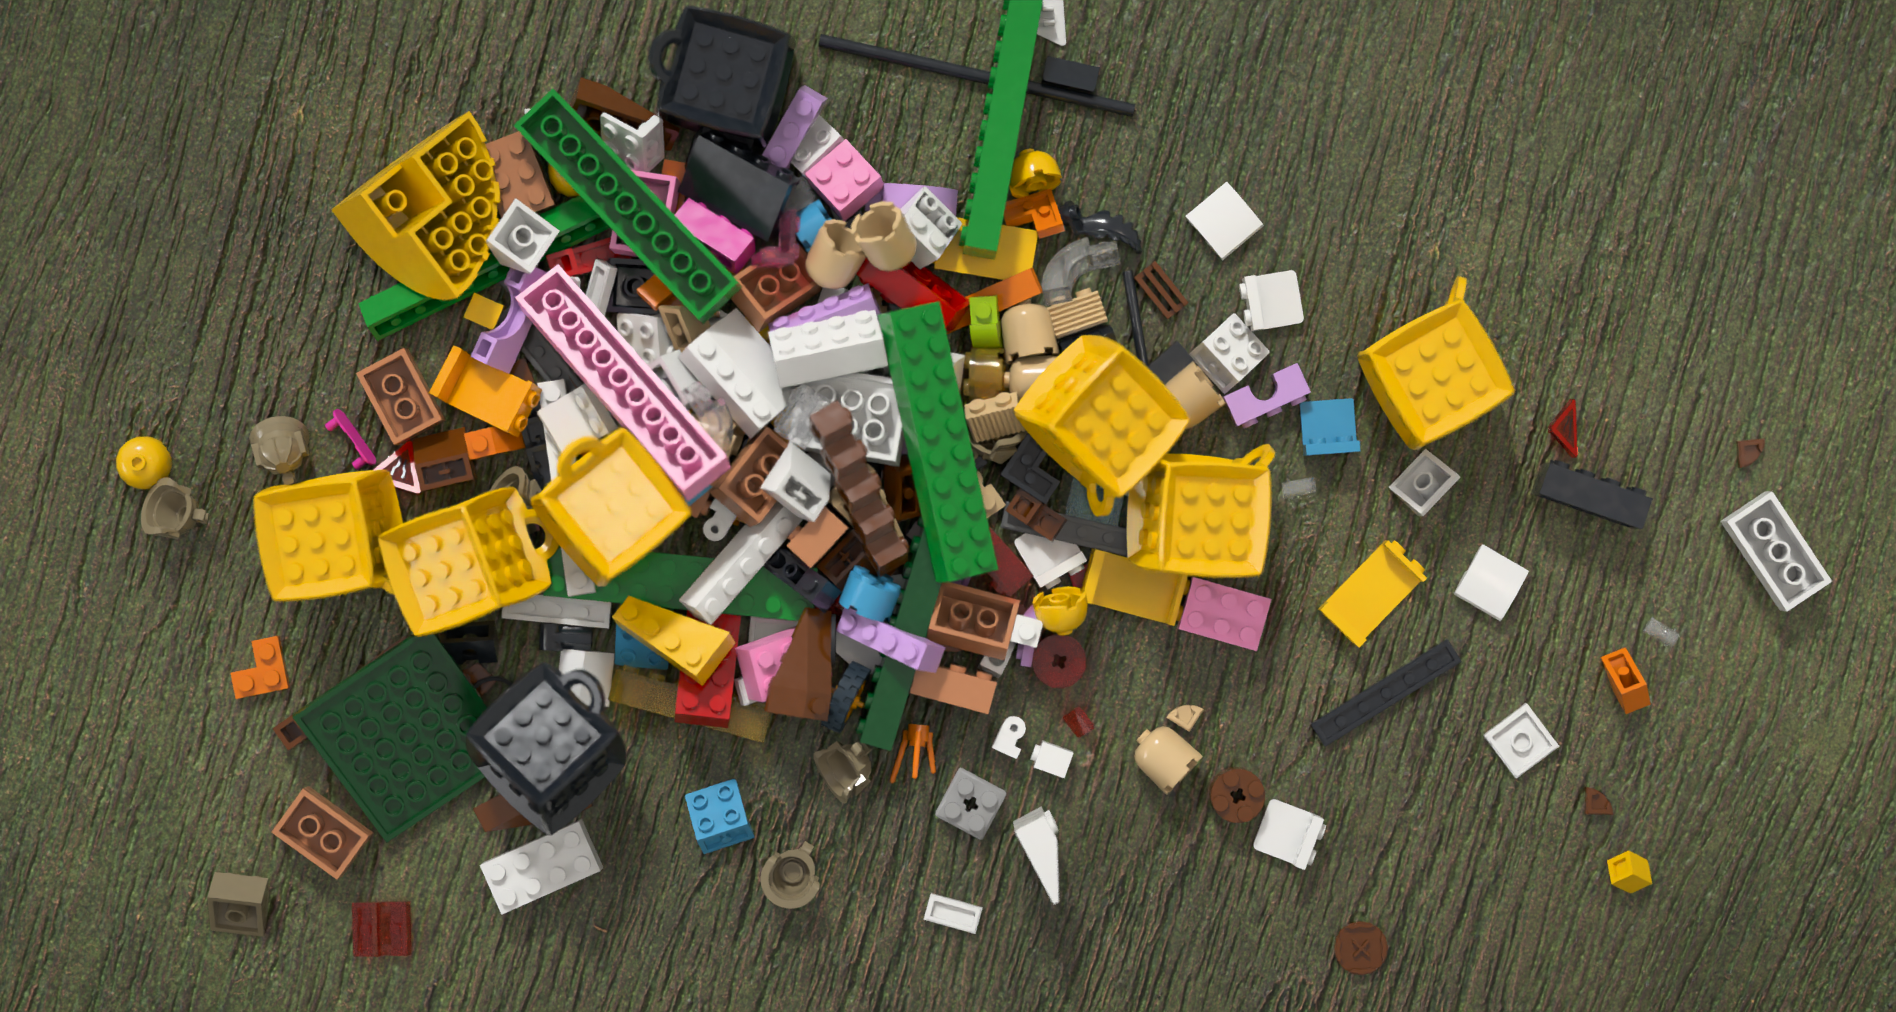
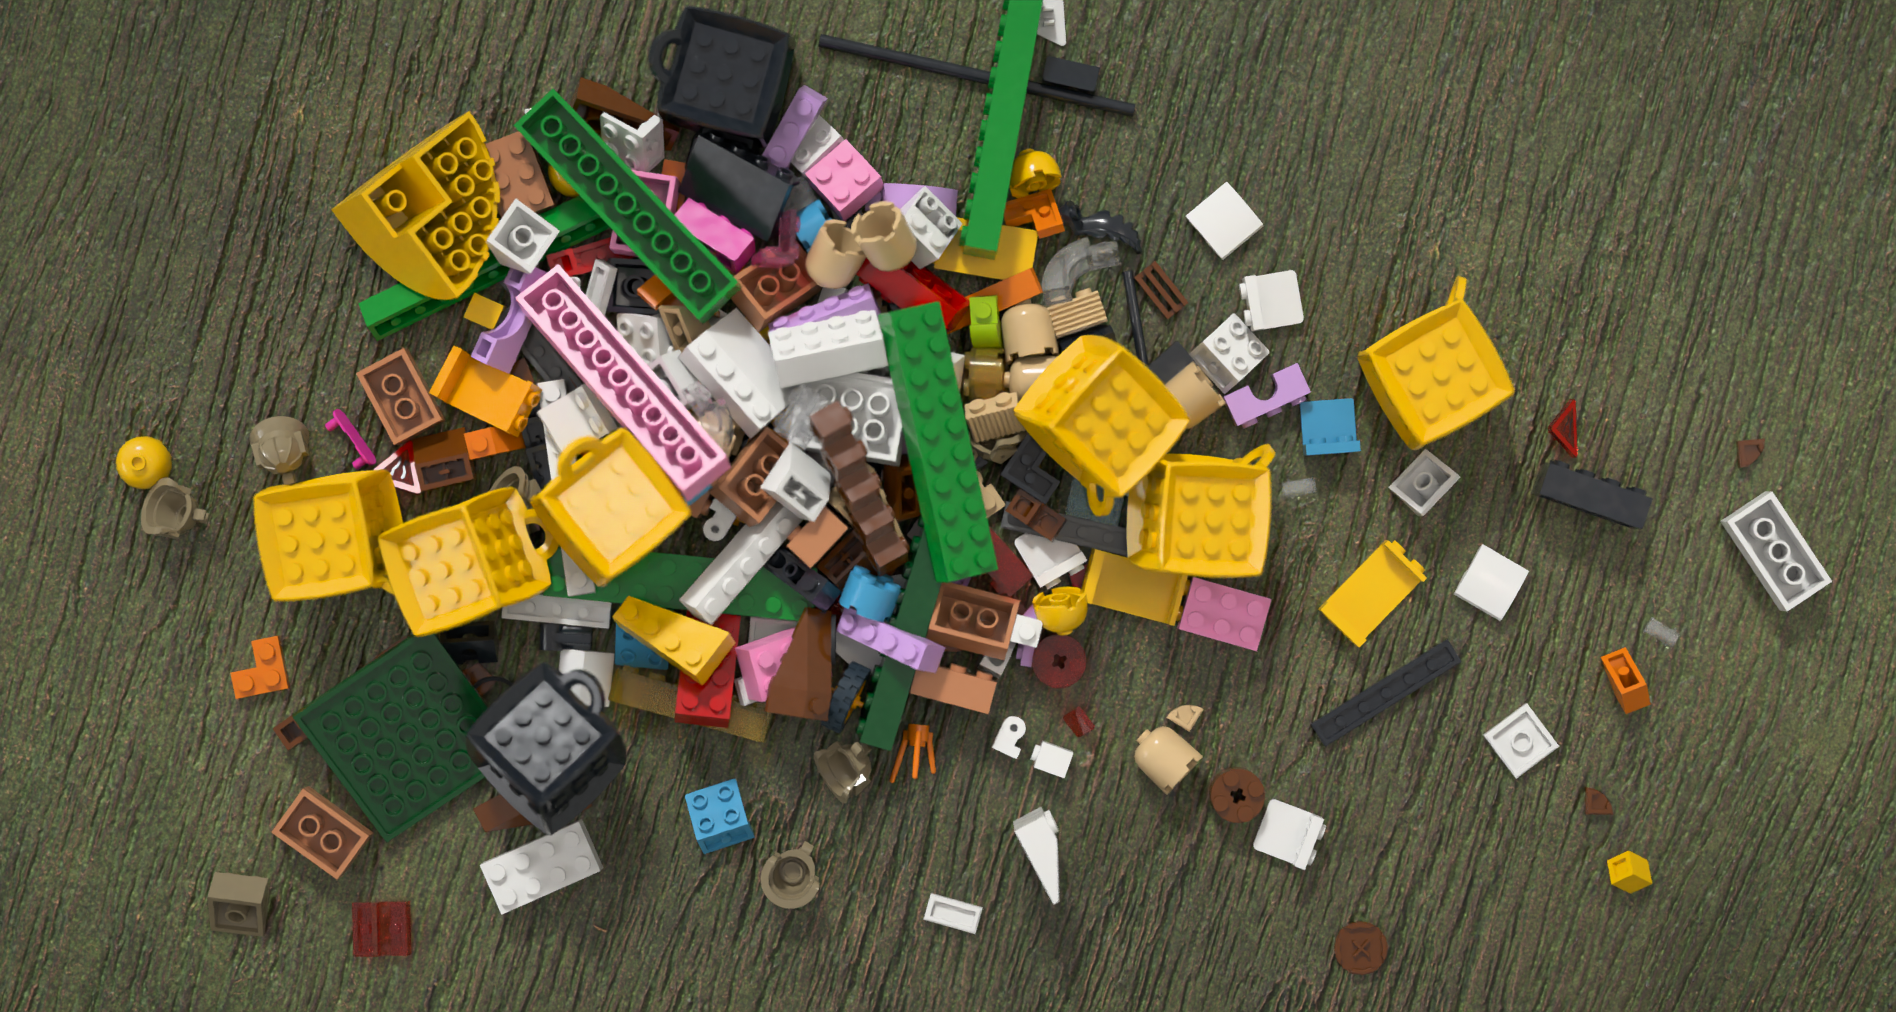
(963, 787): light grey brick -> none

